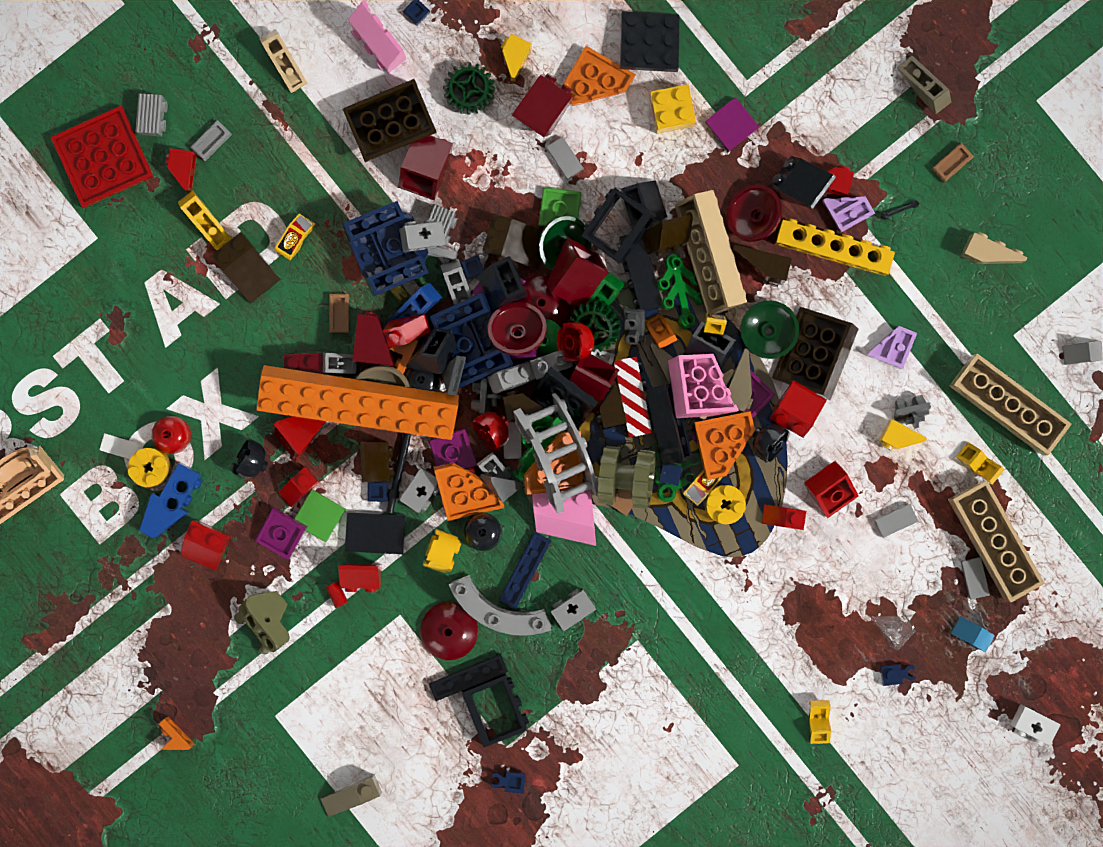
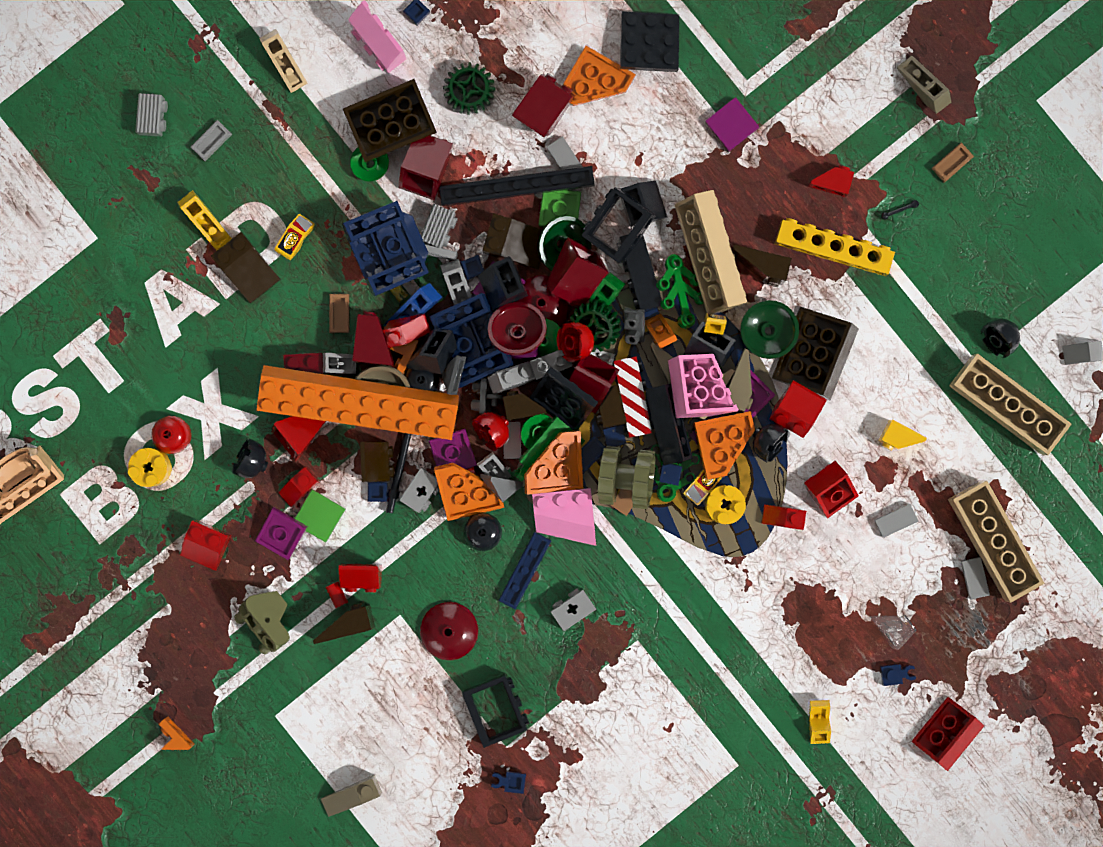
(102, 156): red plate -> none
(118, 446): white sticker -> none
(158, 514): blue brick -> none
(182, 166): red slope -> none
(354, 621): none -> dark brown slope
(367, 173): none -> green dish
(375, 533): black tile -> none
(413, 241): light grey brick -> none
(441, 551): yellow brick -> none
(468, 677): black tile -> none
(494, 616): light grey fence -> none
(515, 54): yellow slope -> none
(517, 186): none -> black tile
(544, 458): light grey fence -> none
(668, 235): dark brown slope -> none
(672, 109): yellow brick -> none
(746, 207): dark red dish -> none
(801, 182): black slope -> none
(848, 211): lavender wing -> none
(895, 347): lavender wing -> none
(912, 414): dark grey hips -> none
(948, 733): none -> red slope
(972, 634): dark azure slope -> none
(979, 463): yellow slope -> none
(985, 251): tan slope -> none
(1001, 337): none -> black cylinder
(1046, 727): white brick -> none

